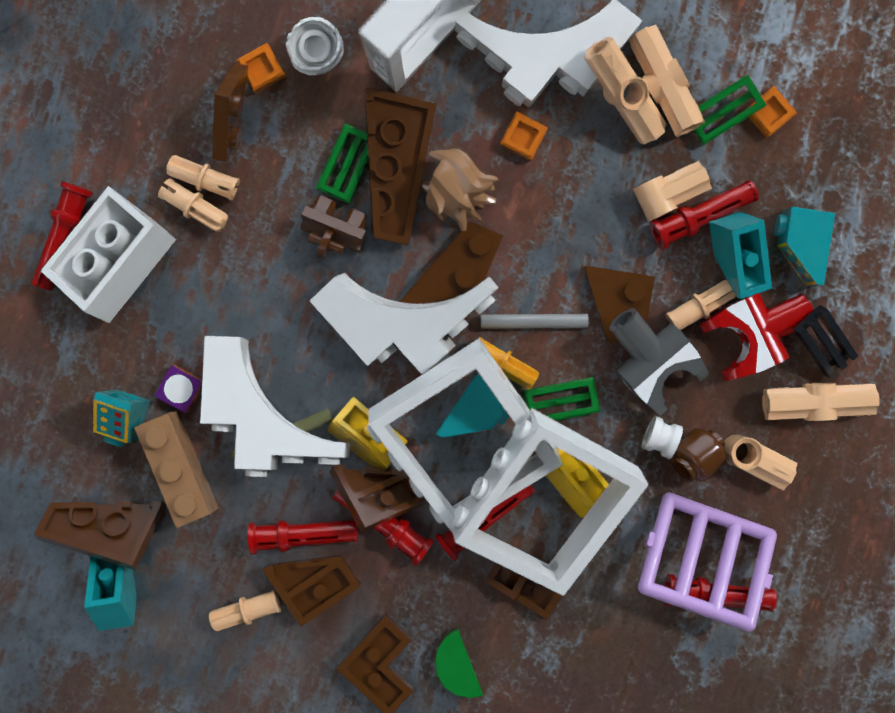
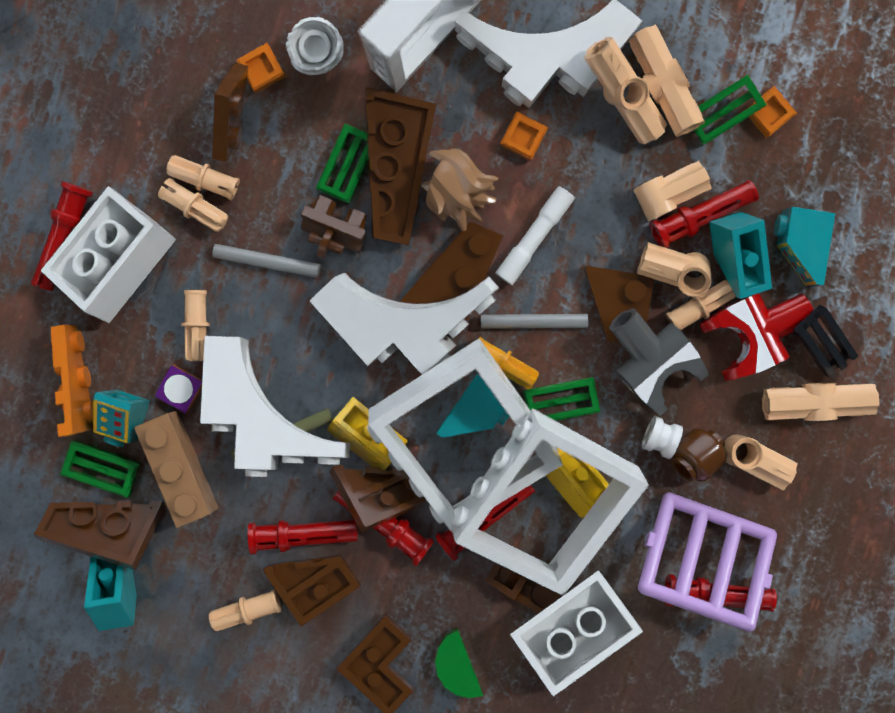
(76, 378): none -> orange wing
(129, 477): none -> green tile
(195, 324): none -> light nougat axle
(266, 260): none -> light grey bar
(548, 217): none -> white piece
(576, 633): none -> white slope
(673, 266): none -> light nougat piece

